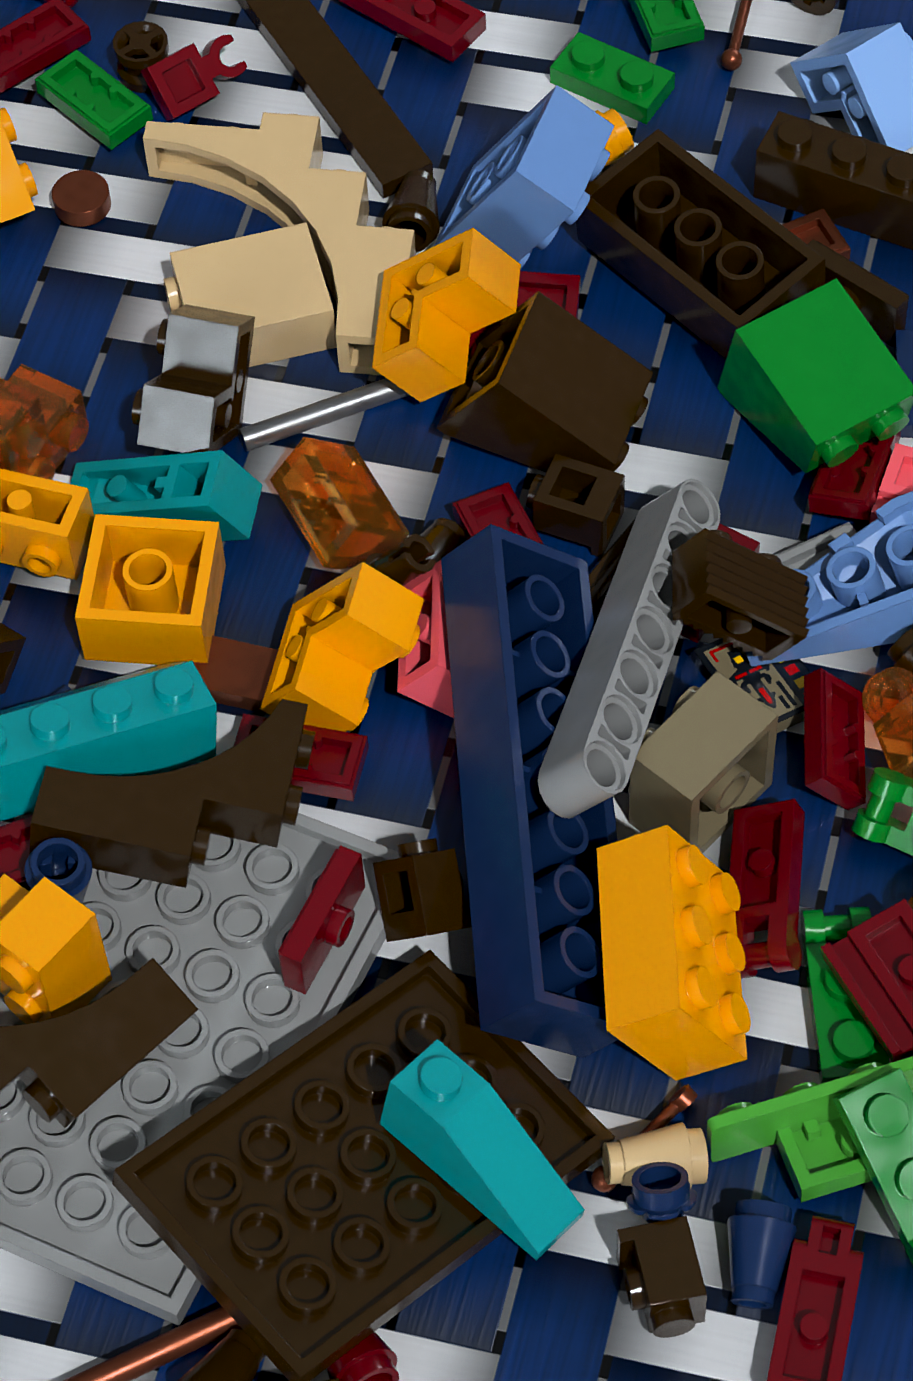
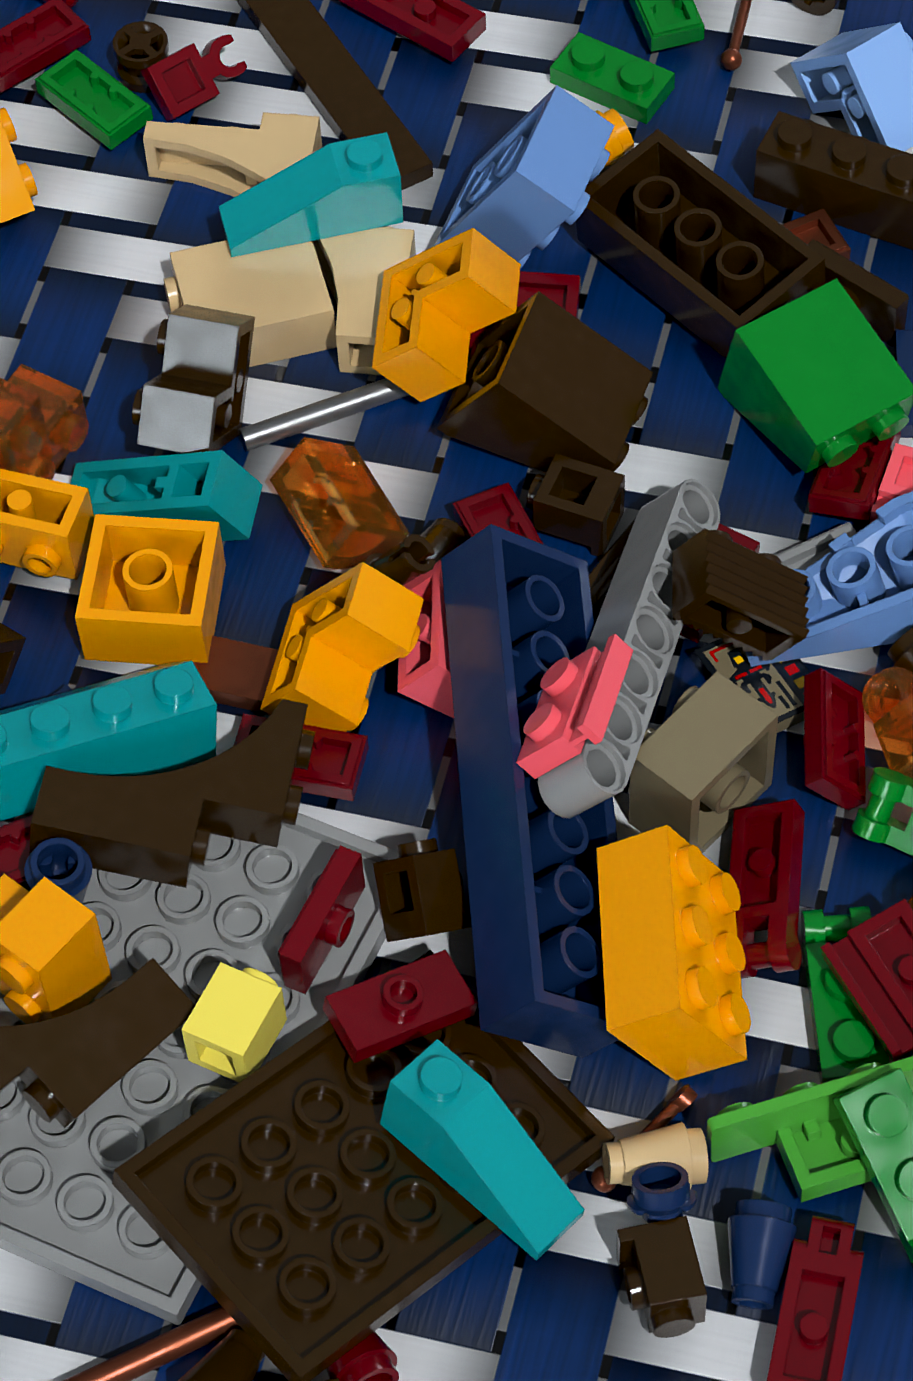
(81, 198): copper tile -> none
(235, 1022): none -> light yellow brick
(322, 196): none -> teal slope
(399, 1006): none -> dark red plate
(415, 208): dark brown cone -> none
(573, 706): none -> coral plate

